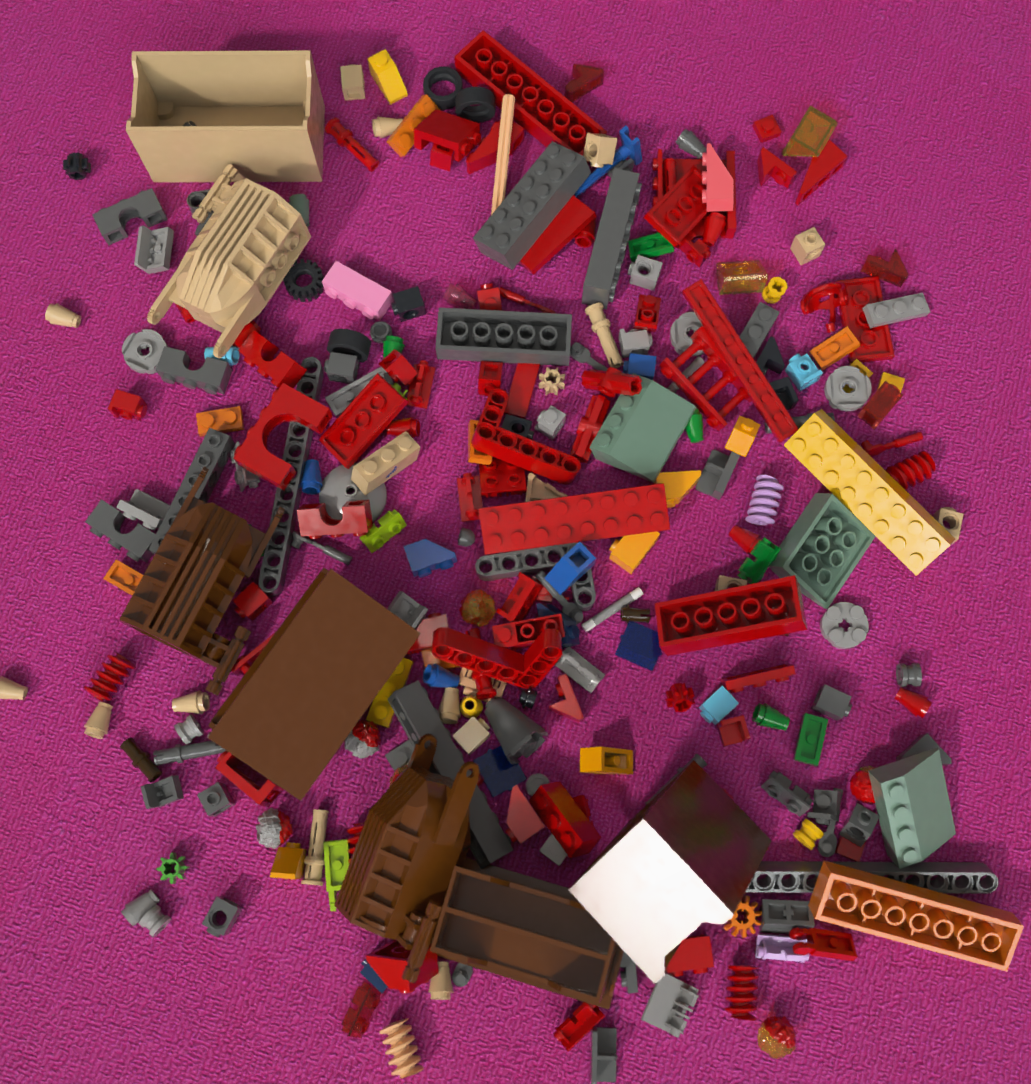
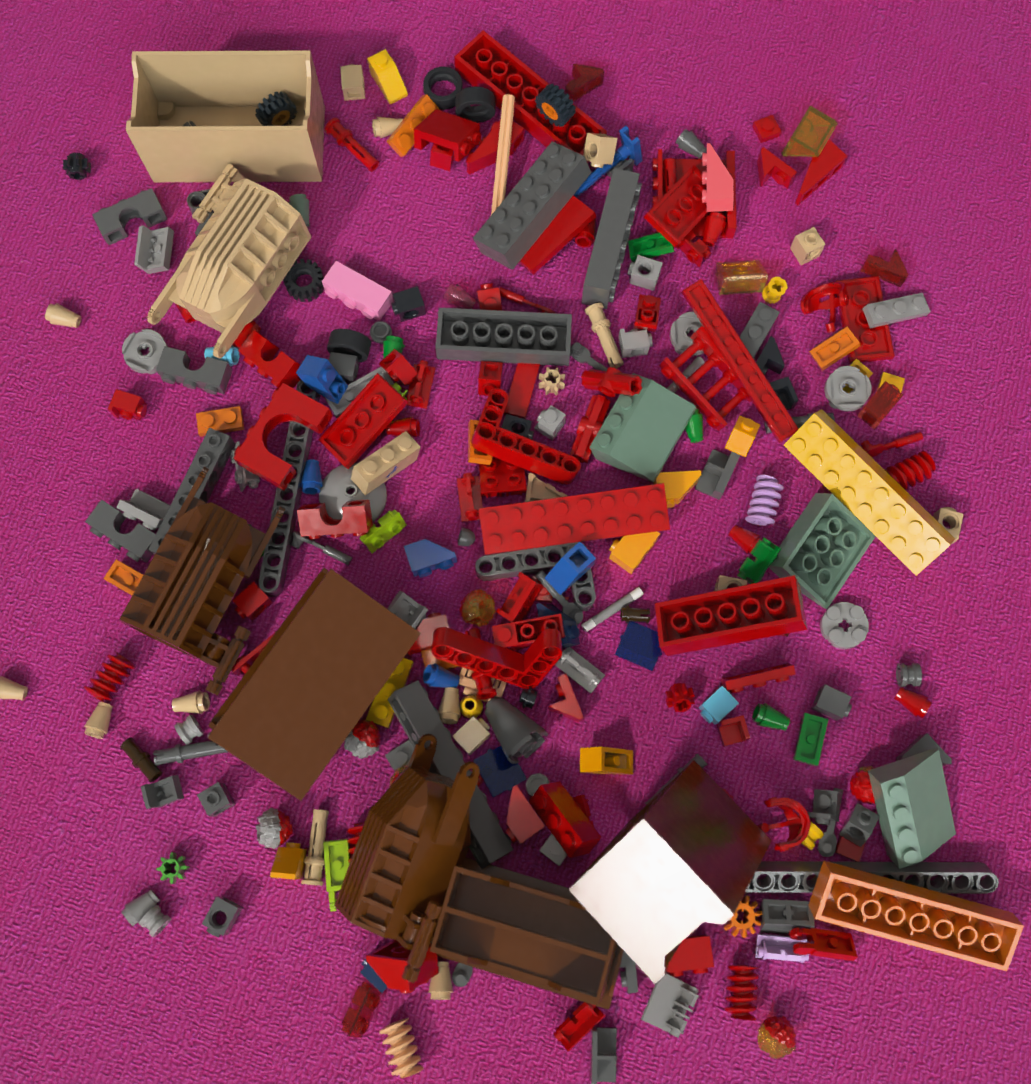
(261, 795): red panel -> none
(276, 110): none -> black wheel
(322, 378): none -> blue slope
(555, 105): none -> black wheel
(641, 365): blue brick -> none
(778, 786): dark grey hinge -> none
(794, 822): none -> red helmet
(800, 377): medium azure brick -> none

